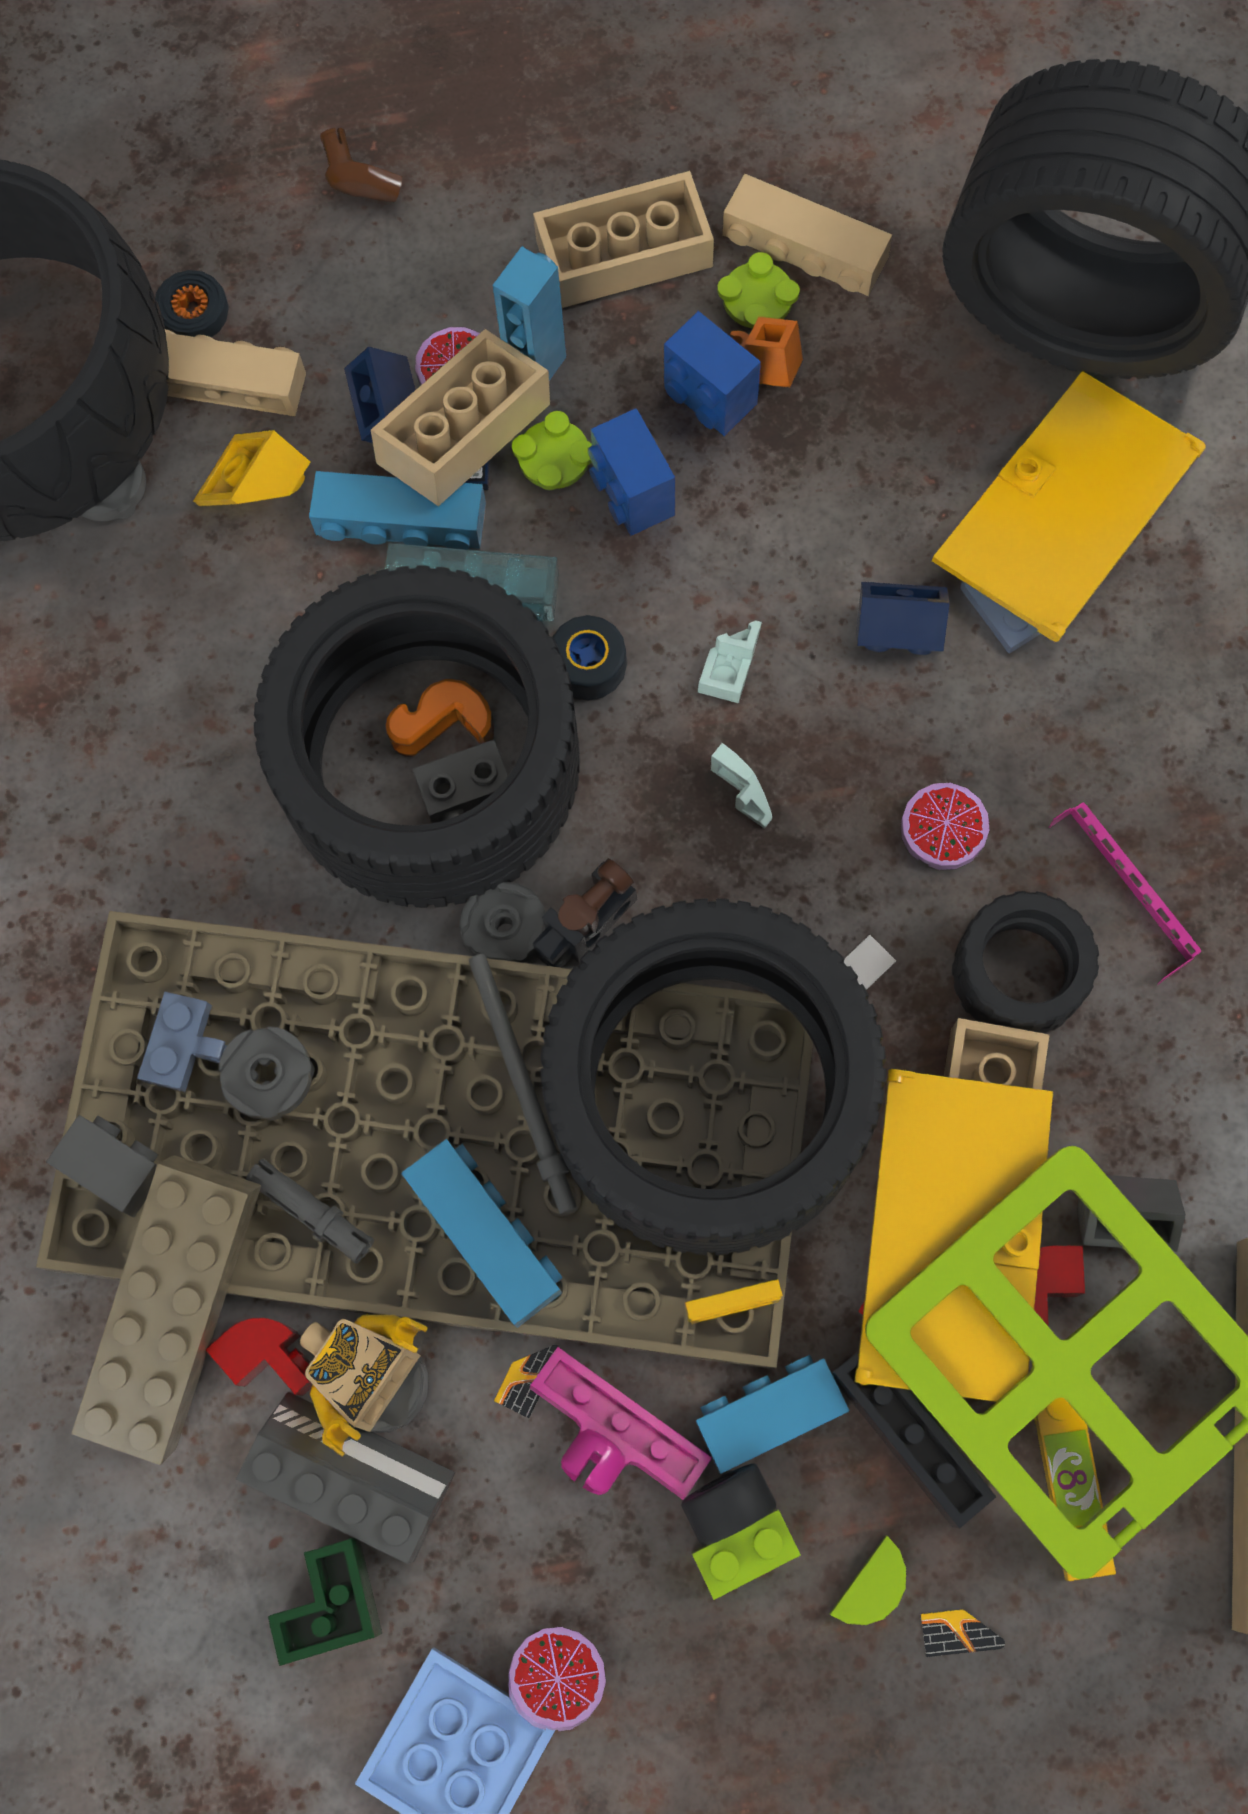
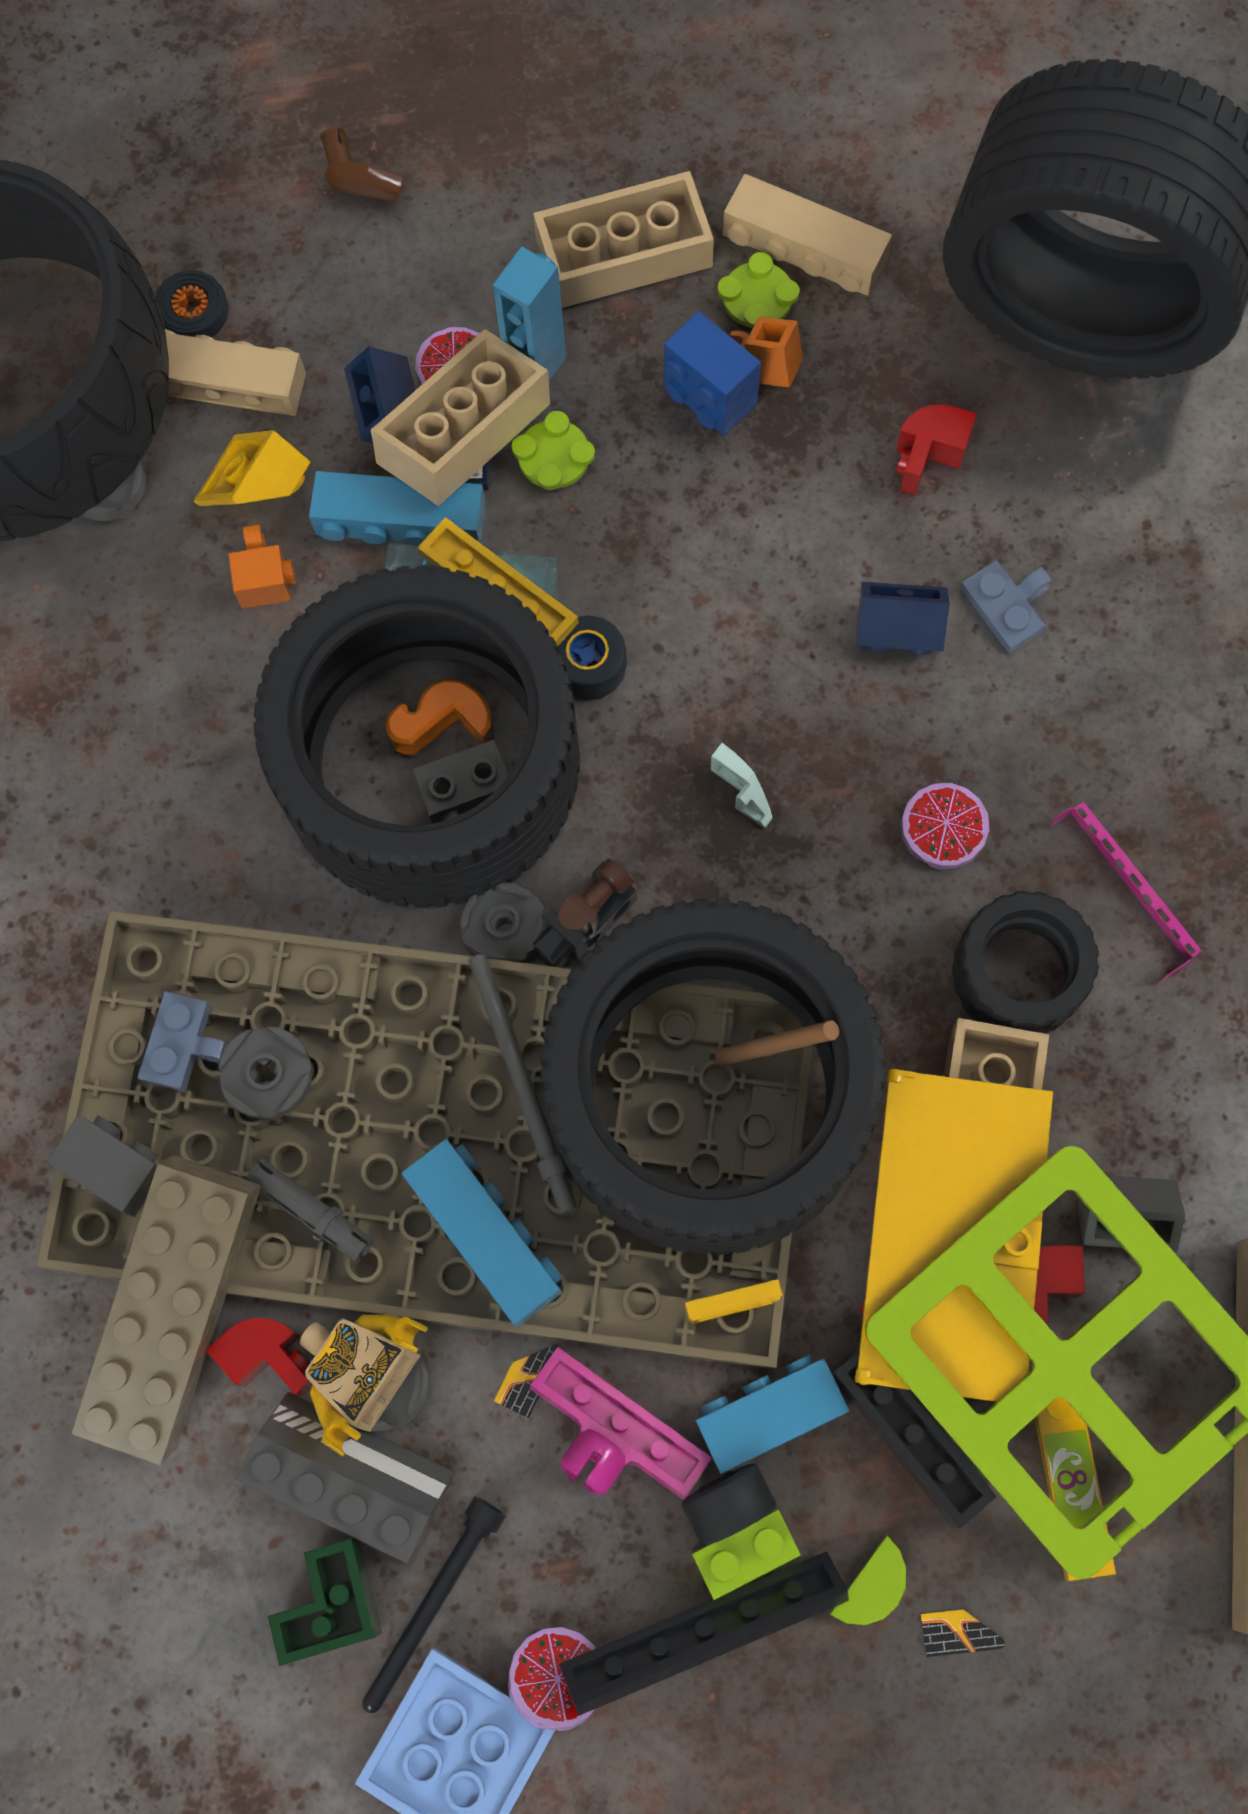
(260, 572): none -> orange brick
(457, 550): none -> yellow plate
(481, 1521): none -> black piece
(632, 472): blue brick -> none
(703, 1633): none -> black plate
(729, 664): light aqua slope -> none
(777, 1043): none -> medium nougat bar
(869, 961): white sticker -> none
(932, 434): none -> red brick
(1068, 505): yellow door -> none

